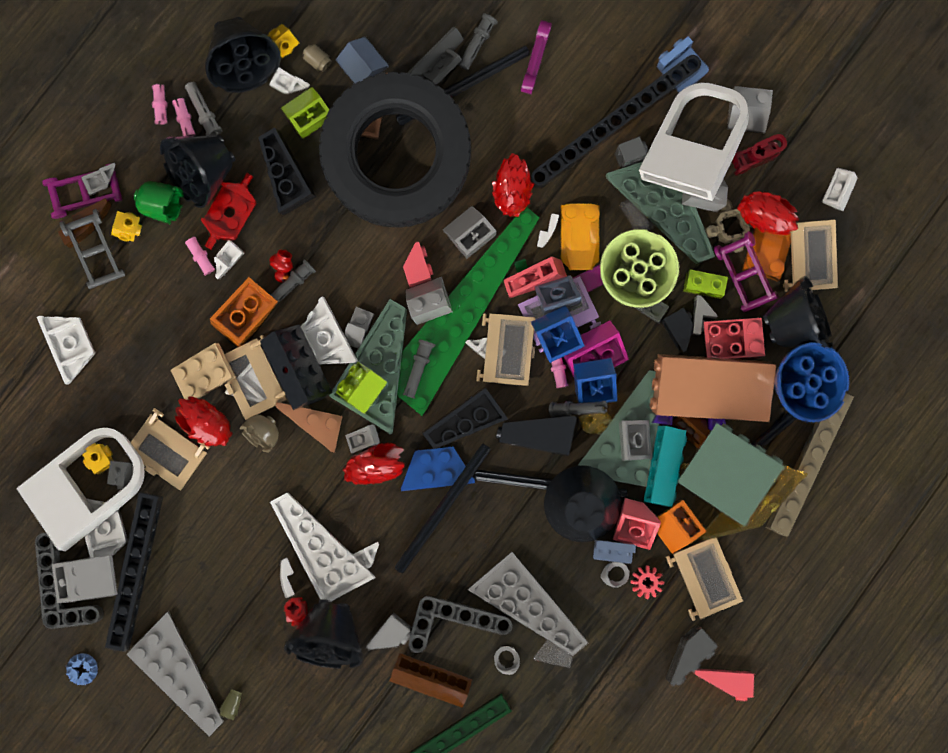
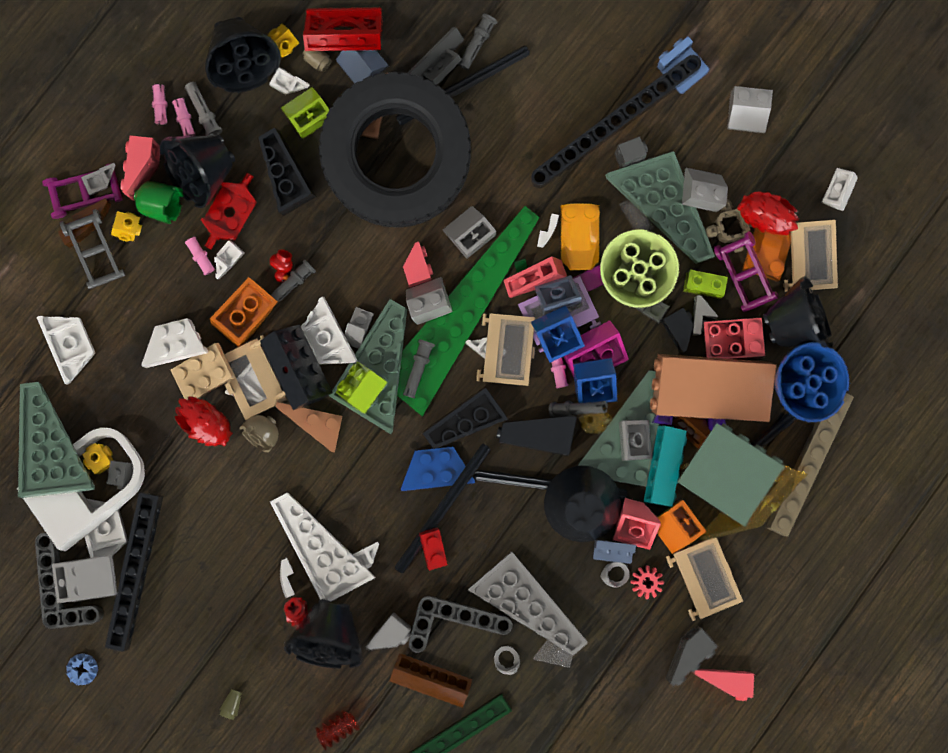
(45, 451): none -> sand green wing
(141, 163): none -> coral slope
(167, 451): tan piece -> none
(173, 343): none -> white wing
(173, 669): light grey wing -> none
(322, 37): none -> red fence
(337, 729): none -> clear red piece
(362, 439): light grey slope -> none
(374, 465): red head -> none
(433, 548): none -> red plate
(512, 186): red head -> none
(536, 57): magenta piece -> none
(687, 164): white window -> none
(758, 154): dark red piece -> none

